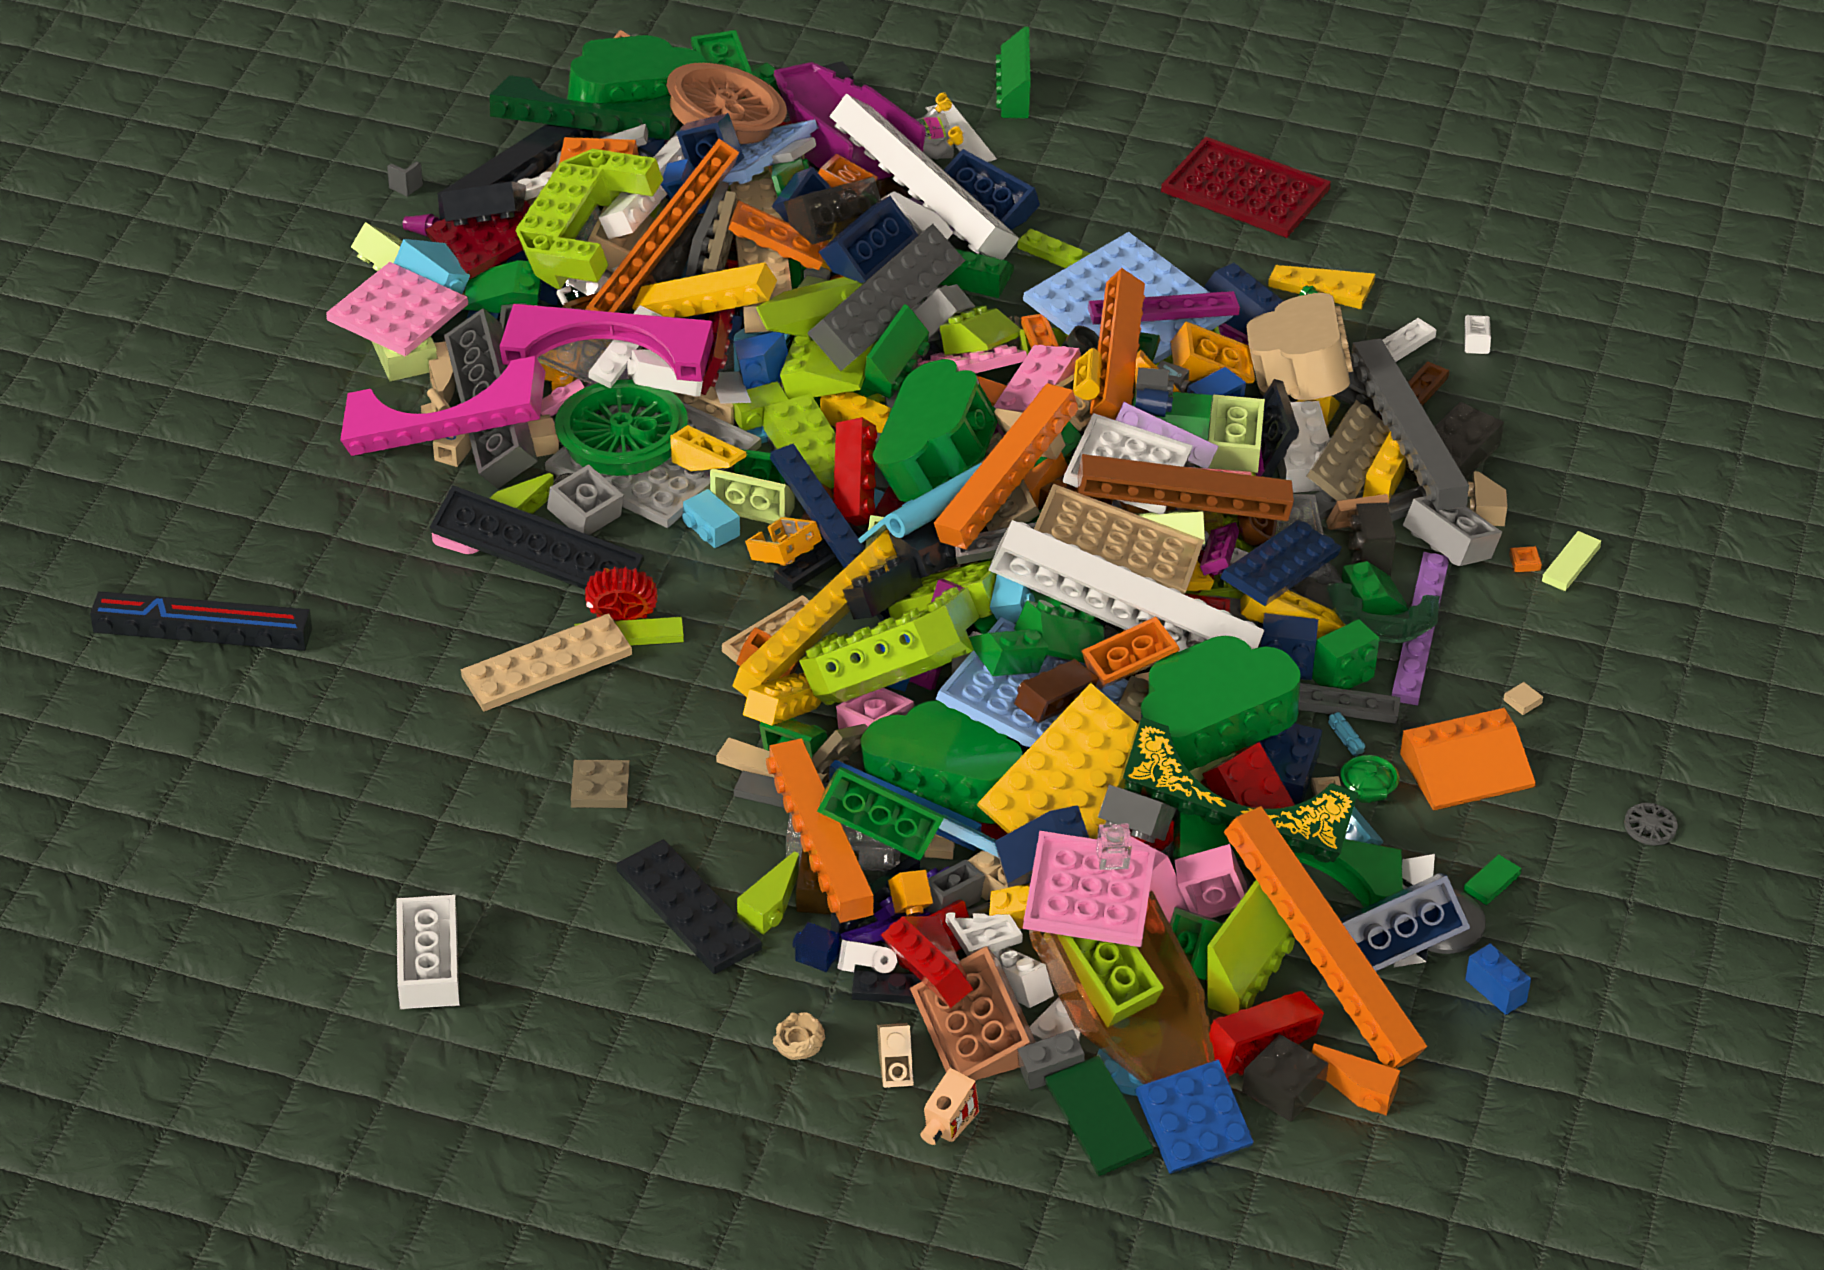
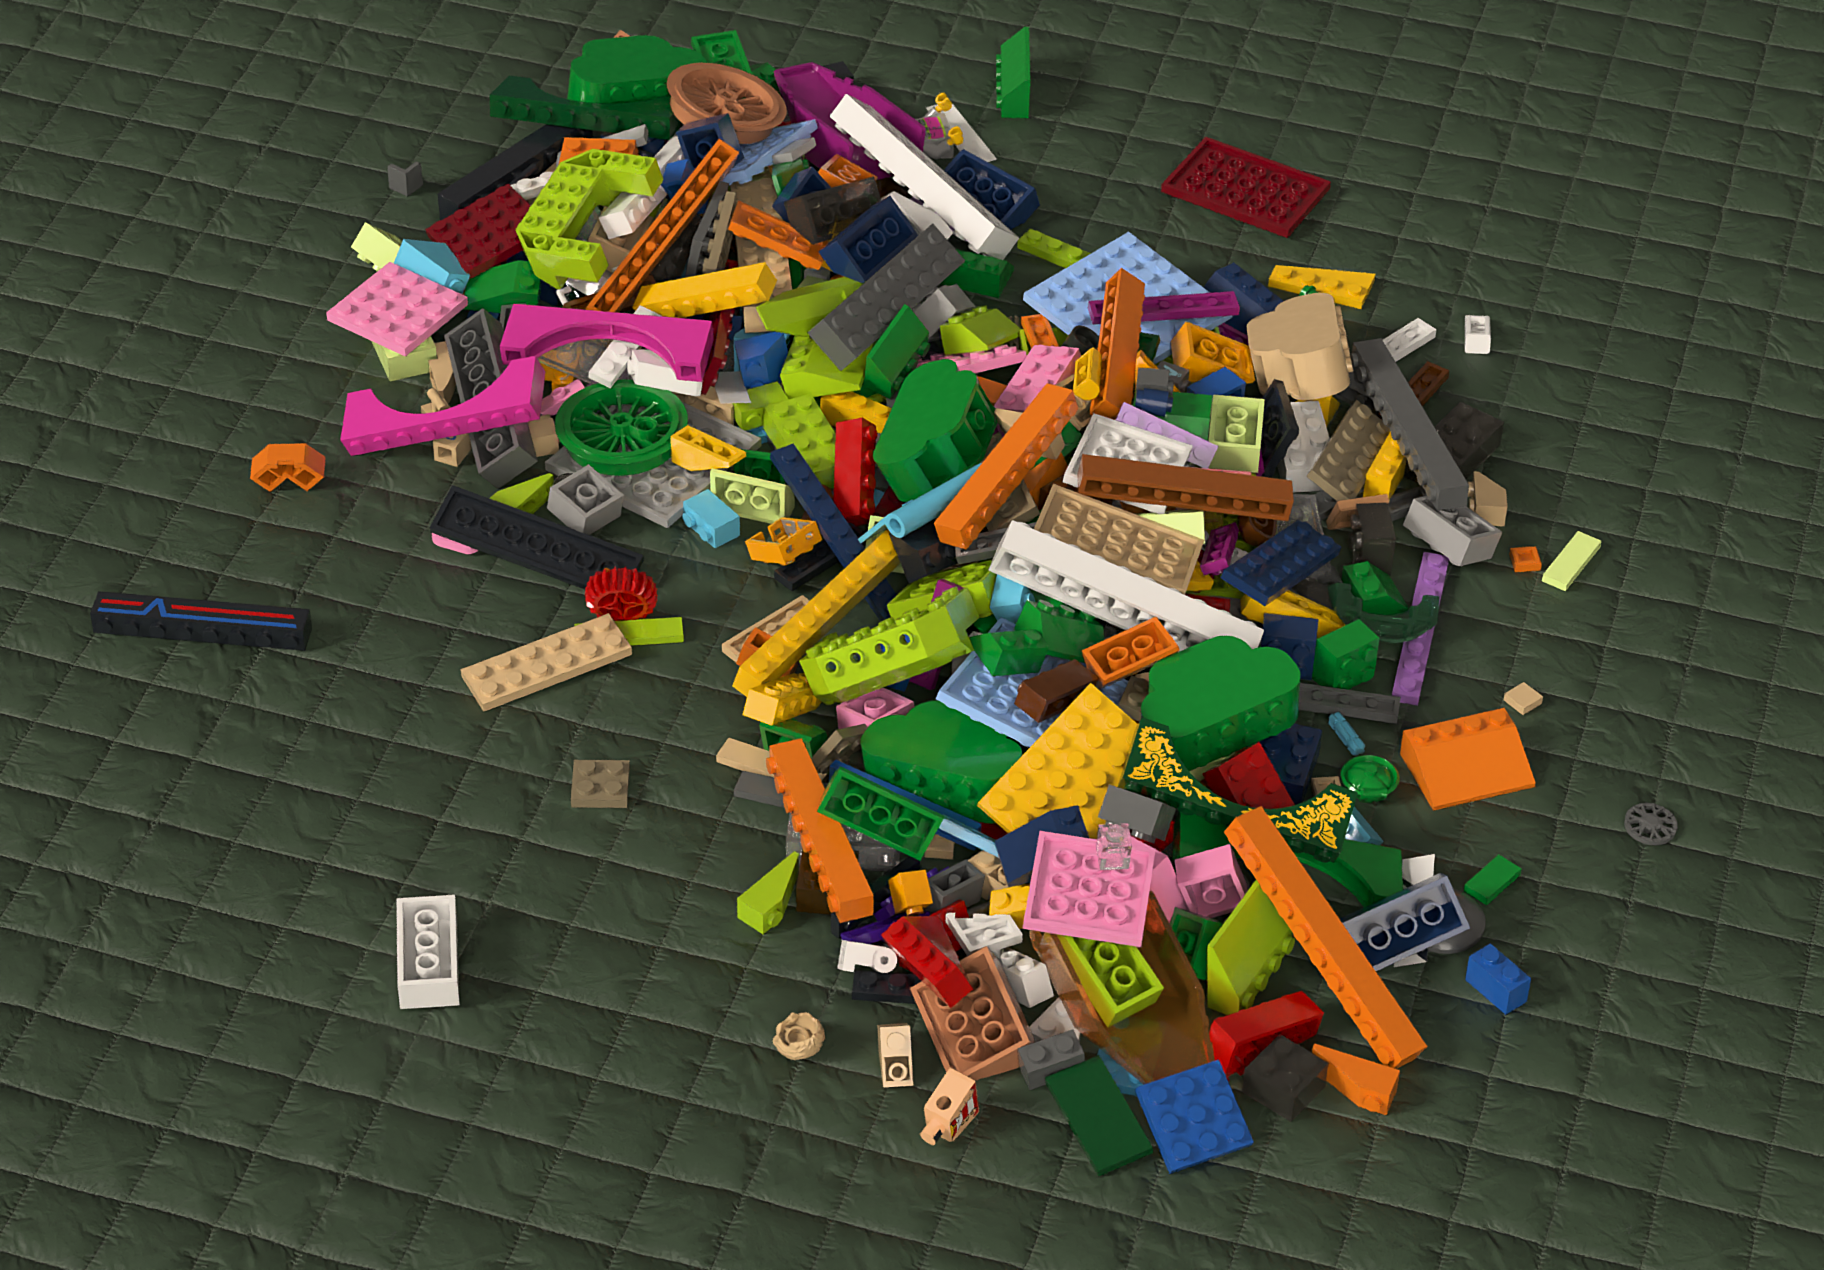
(291, 461): none -> orange brick
(419, 223): magenta cone -> none
(483, 203): black slope -> none
(689, 906): black plate -> none
(816, 946): clear blue brick -> none
(882, 586): black brick -> none

